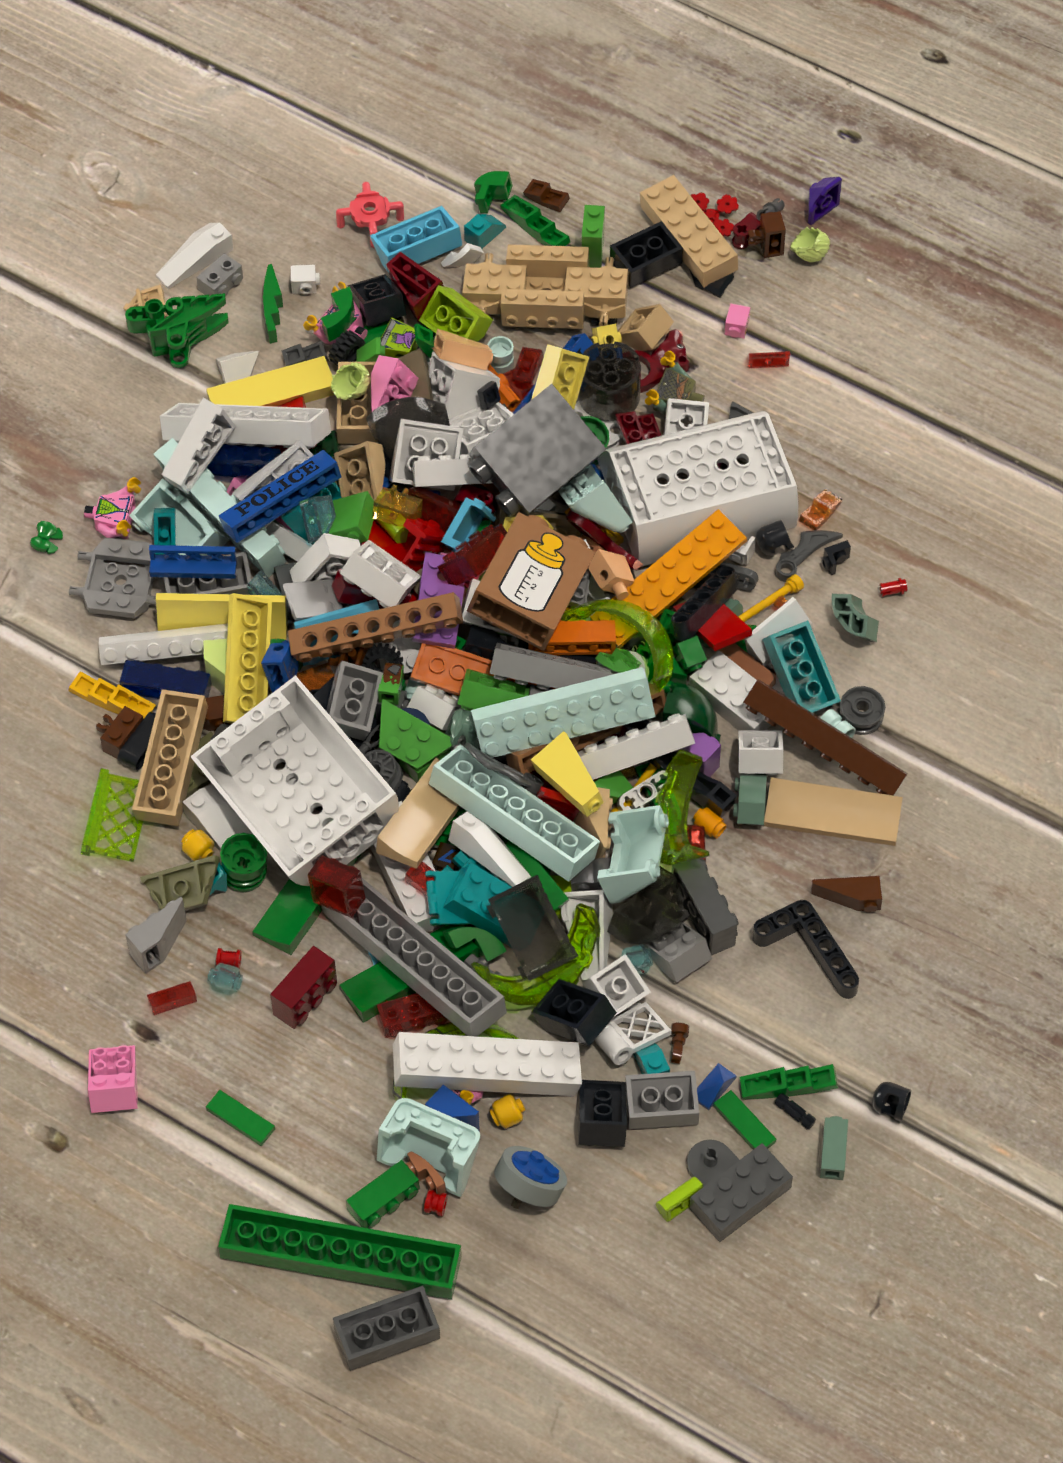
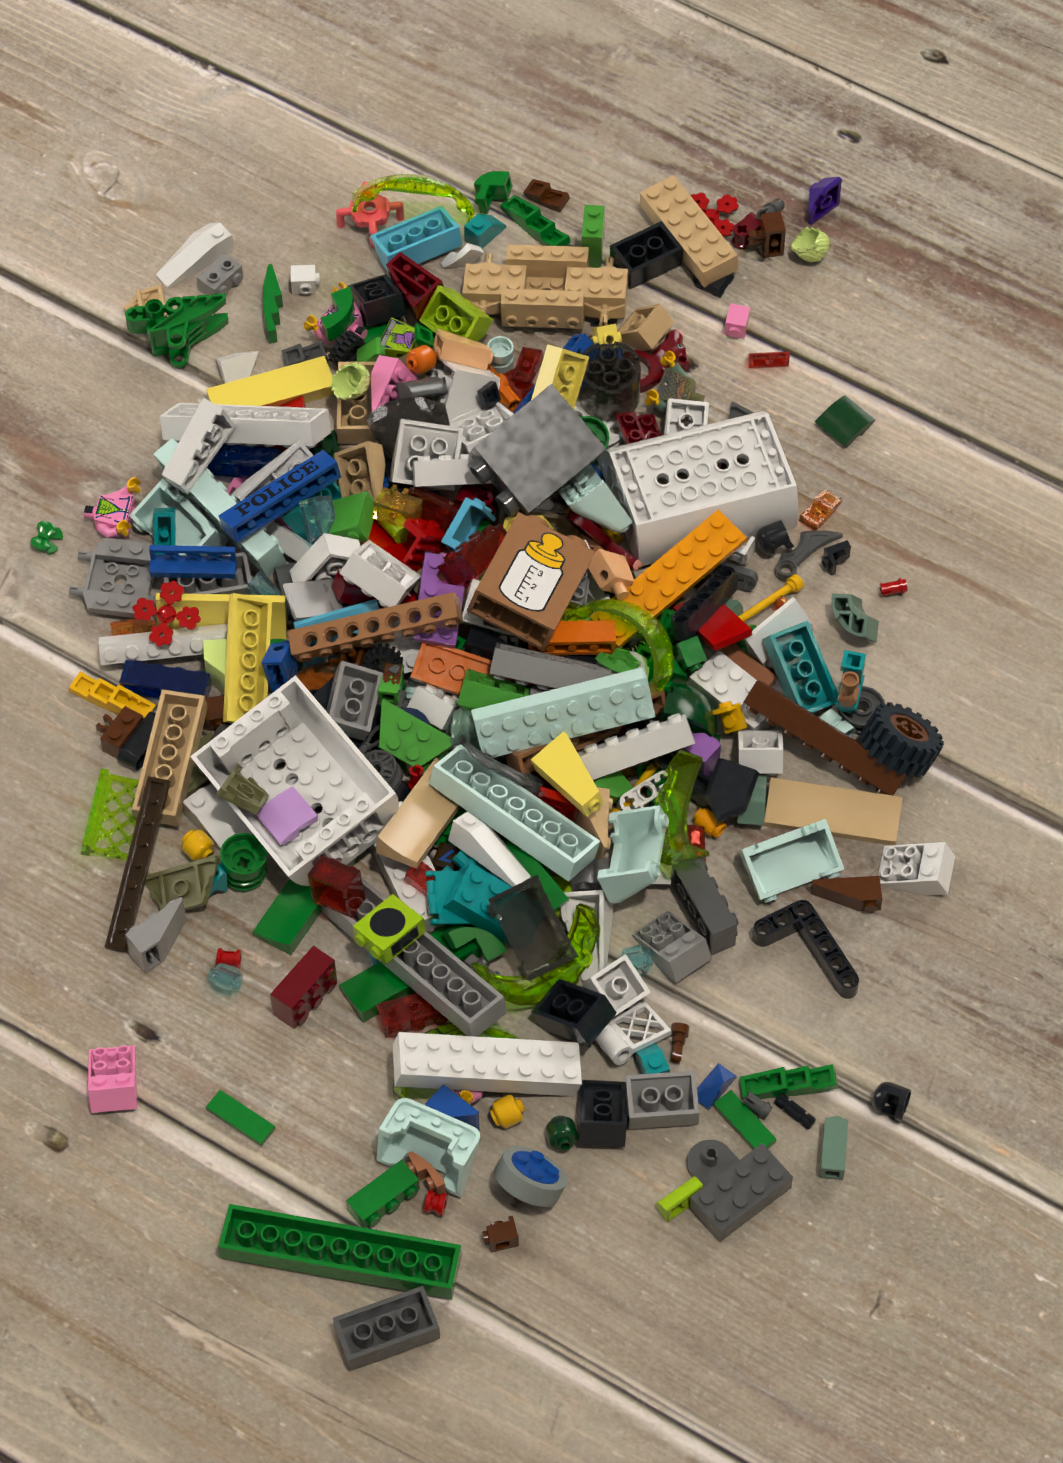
(131, 626): none -> clear orange slope
(137, 863): none -> dark brown tile
(166, 613): none -> red plant
(172, 998): clear red slope -> none
(243, 791): none -> olive wing
(286, 815): none -> lavender slope
(389, 929): none -> lime brick
(412, 184): none -> clear neon green windscreen
(414, 775): none -> red pin
(421, 359): none -> orange head
(425, 388): none -> dark grey brick
(501, 1235): none -> reddish brown brick
(561, 1133): none -> dark green head
(650, 912): clear smoke brick -> none
(730, 789): none -> black tile
(731, 716): none -> yellow bracket
(757, 1105): none -> dark grey pin
(791, 860): none -> light aqua windscreen
(844, 421): none -> dark green slope
(851, 681): none -> hips
(901, 739): none -> black wheel
(917, 868): none -> white slope

